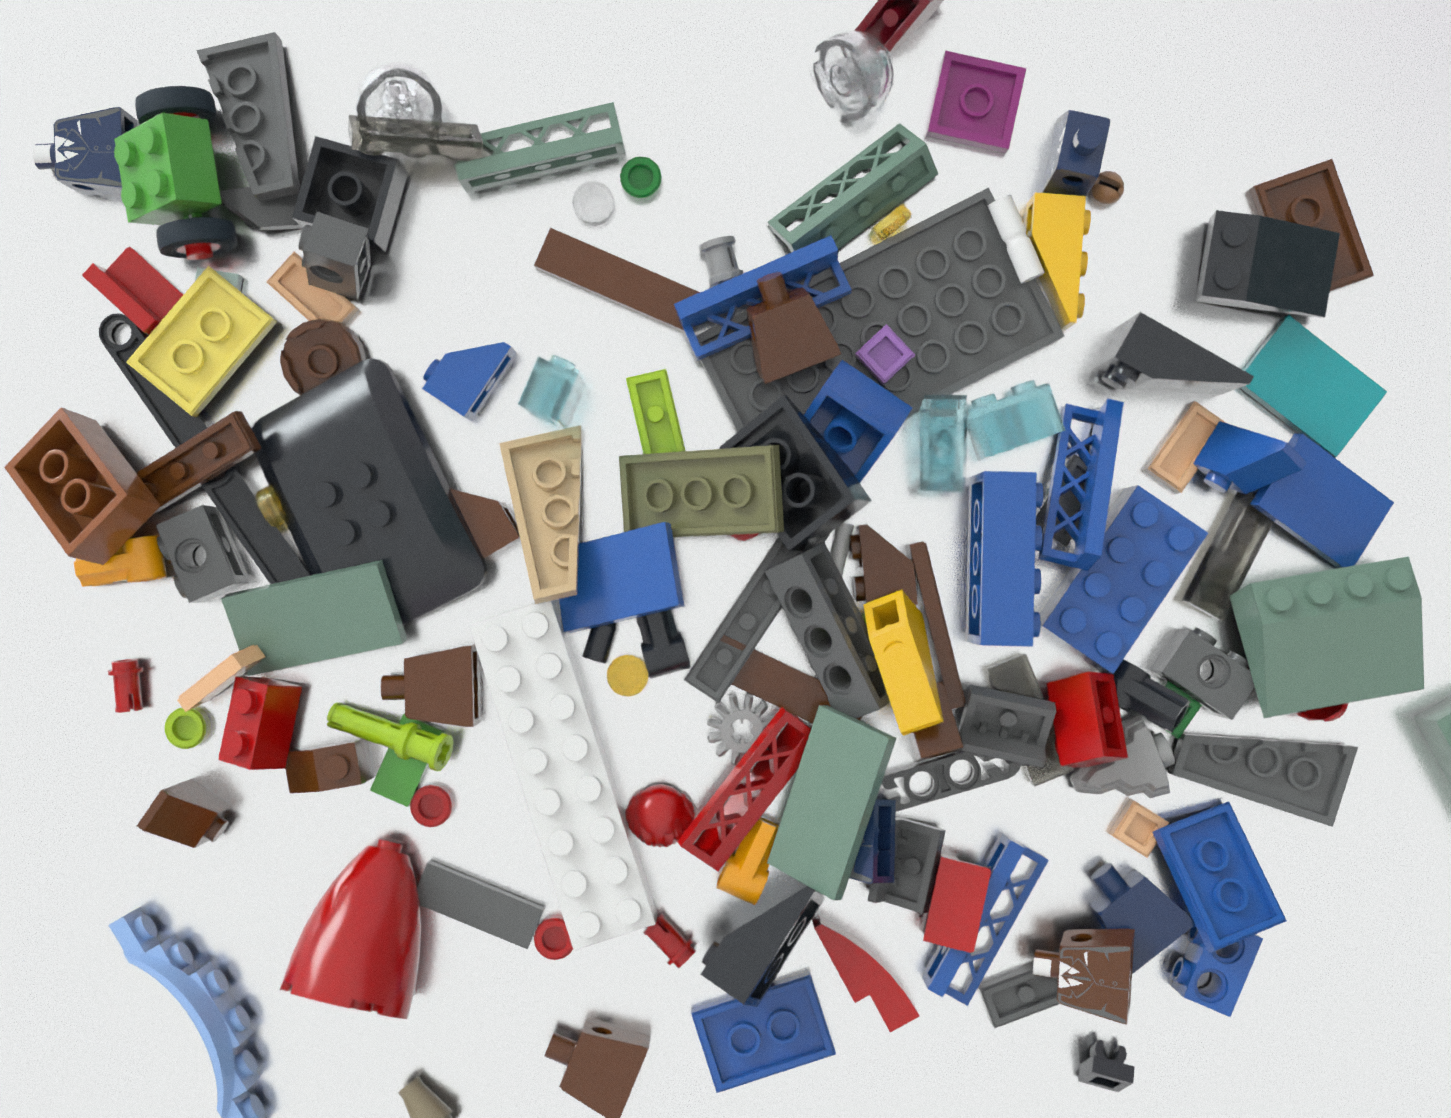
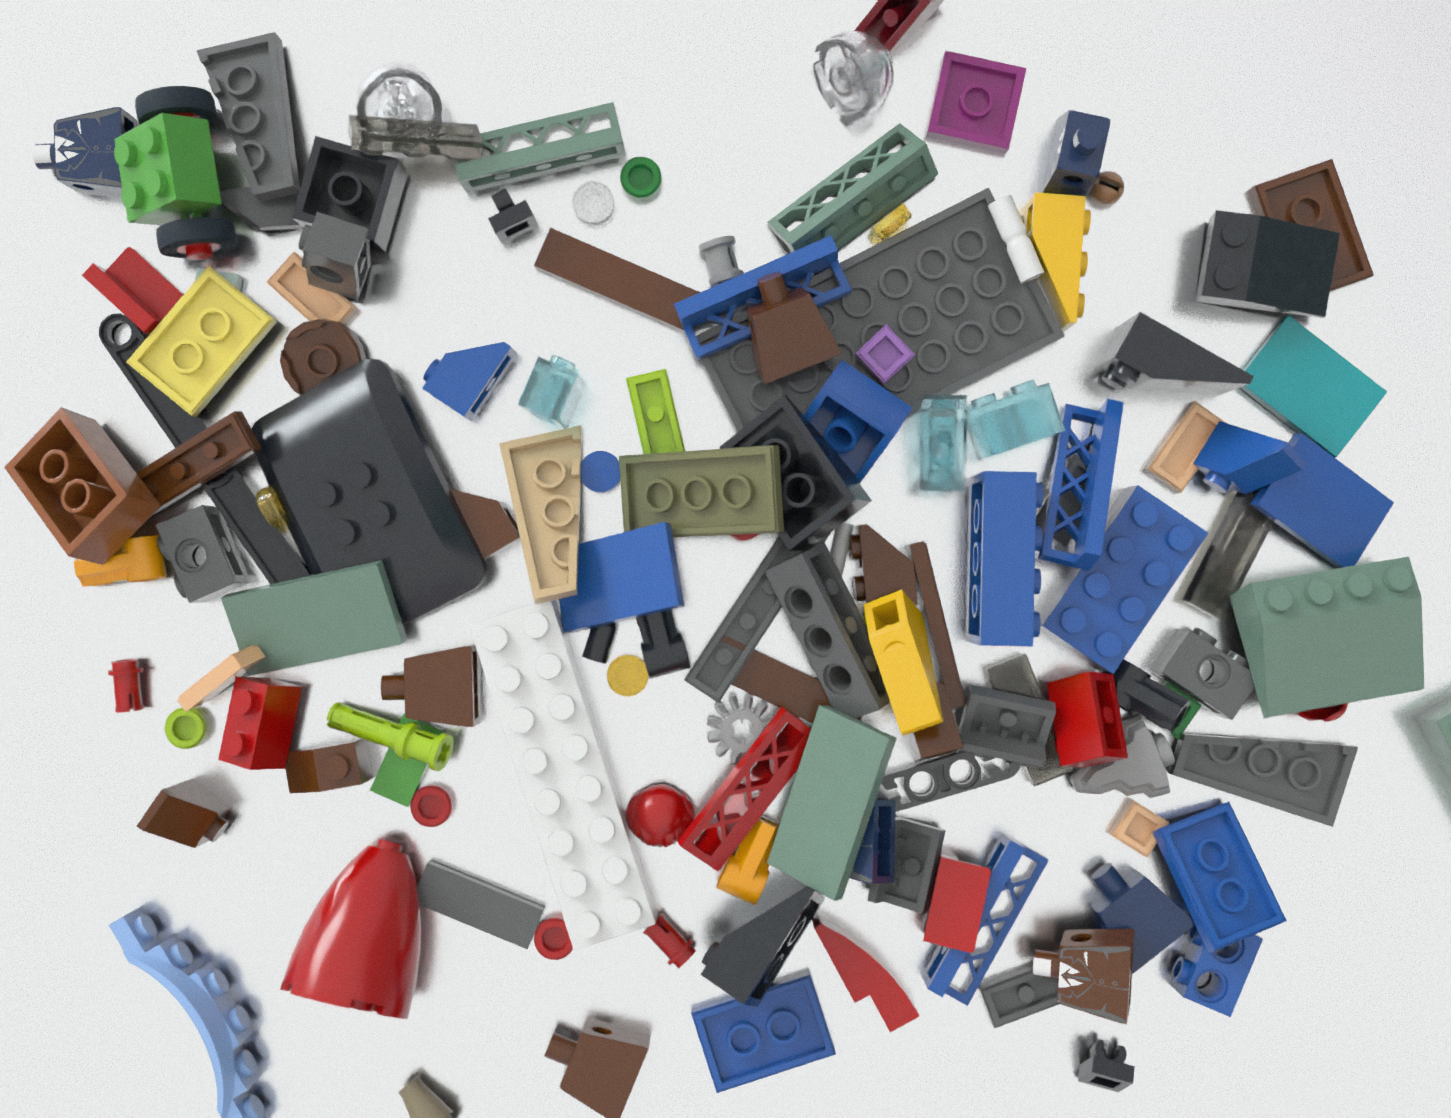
(511, 218): none -> black tile
(600, 472): none -> blue tile

